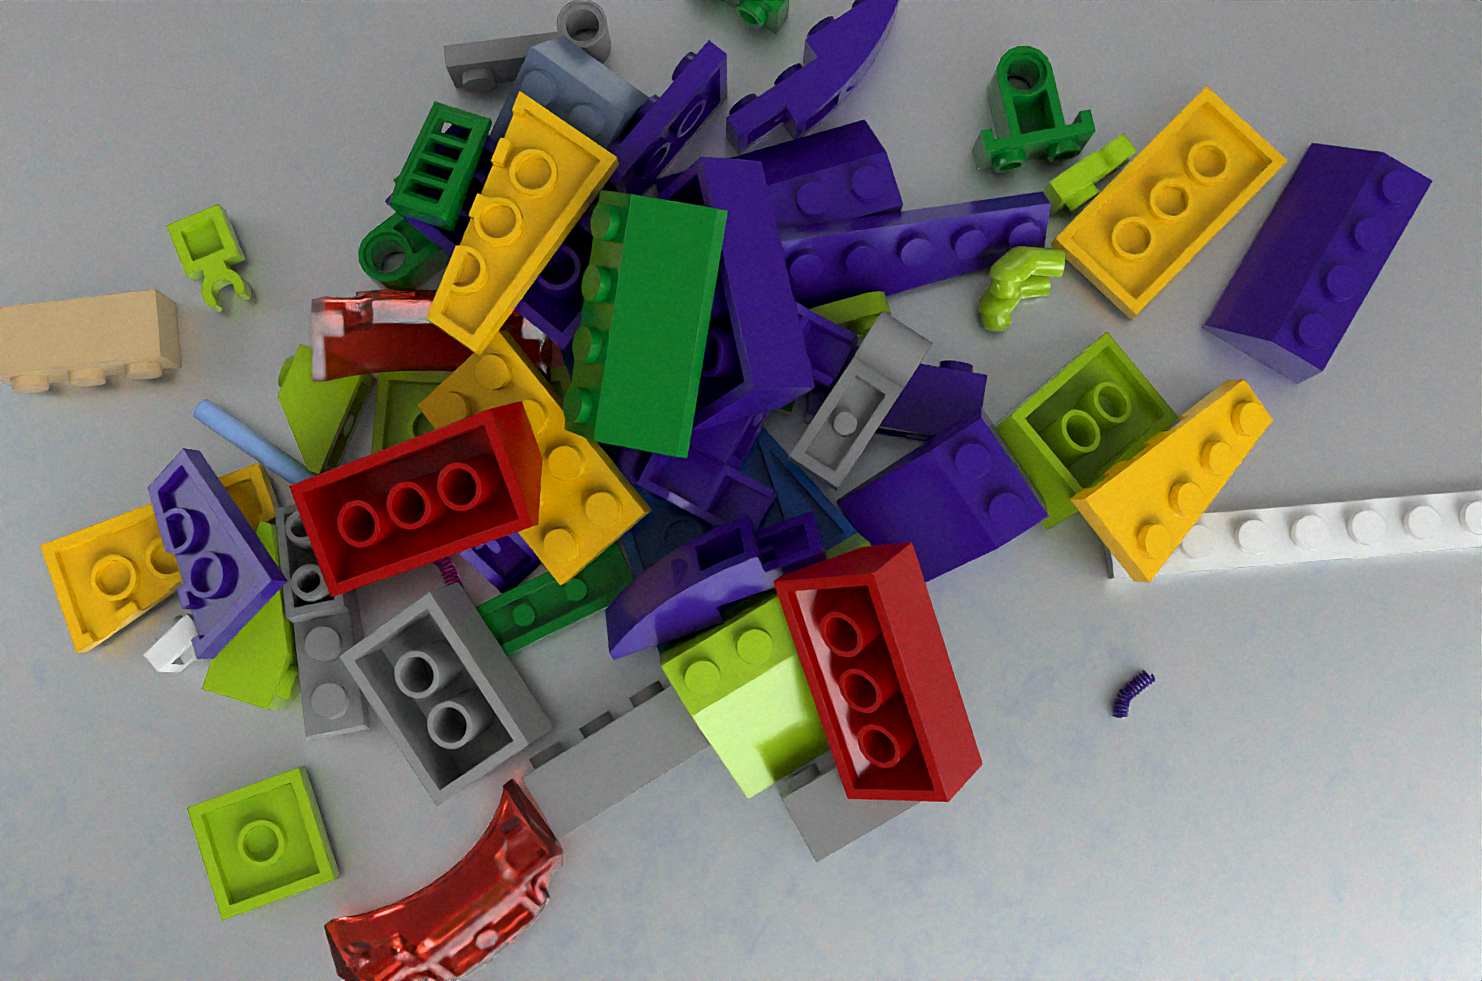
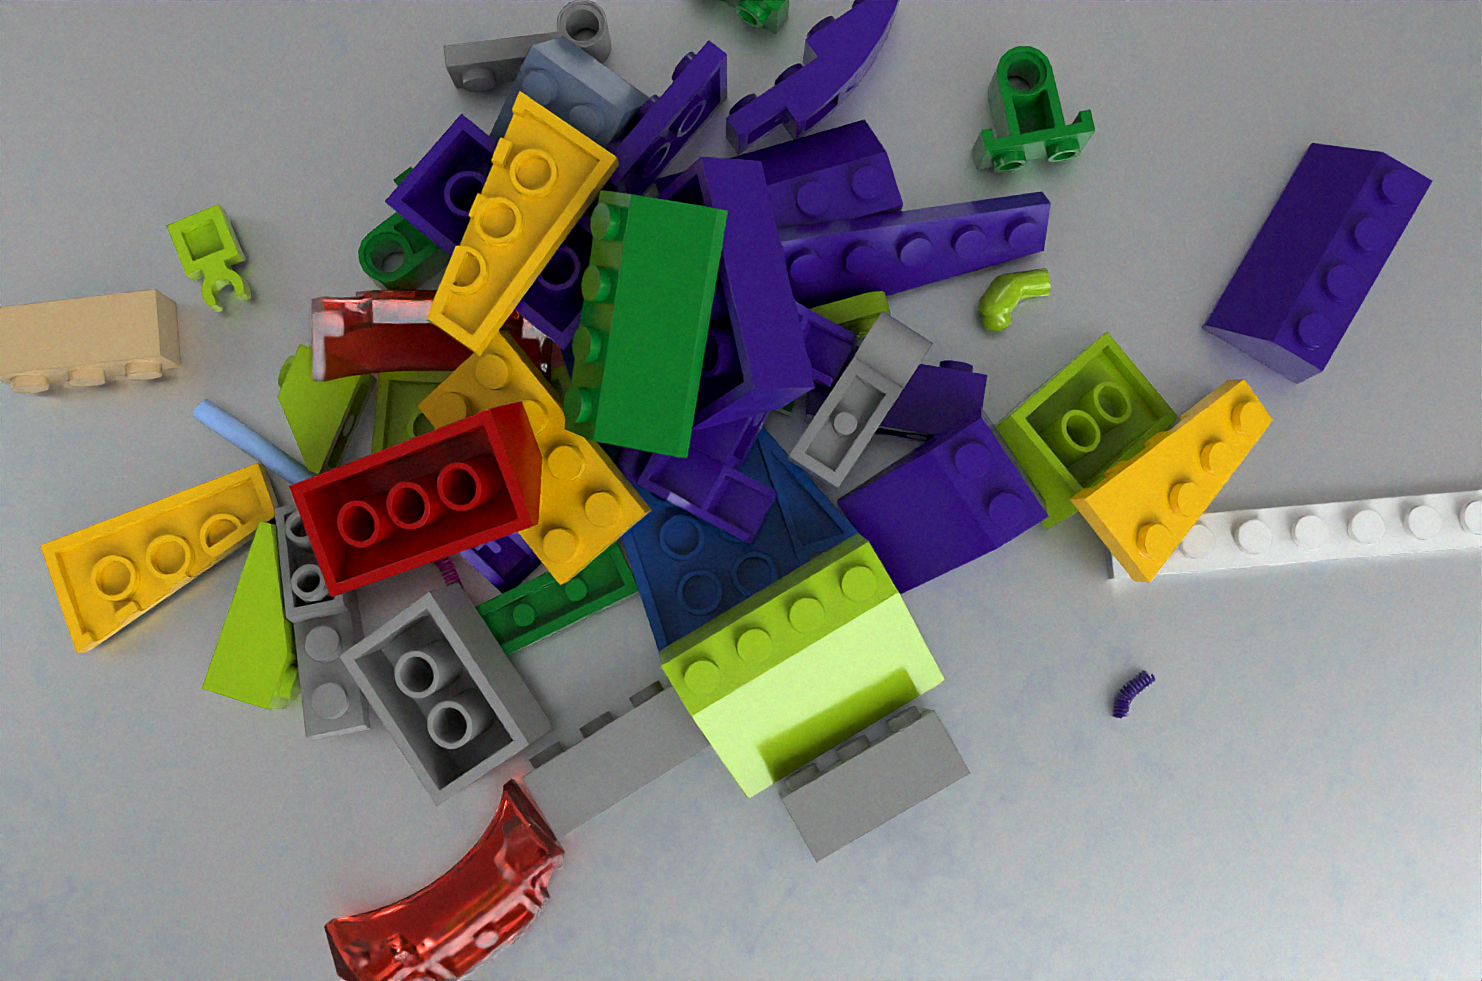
(173, 645): white plate -> none
(217, 552): wing -> none
(263, 842): lime plate -> none
(446, 210): green slope -> none
(716, 568): dark purple slope -> none
(880, 675): red slope -> none
(1019, 264): lime arm -> none
(1078, 184): lime plate -> none
(1168, 202): yellow plate -> none

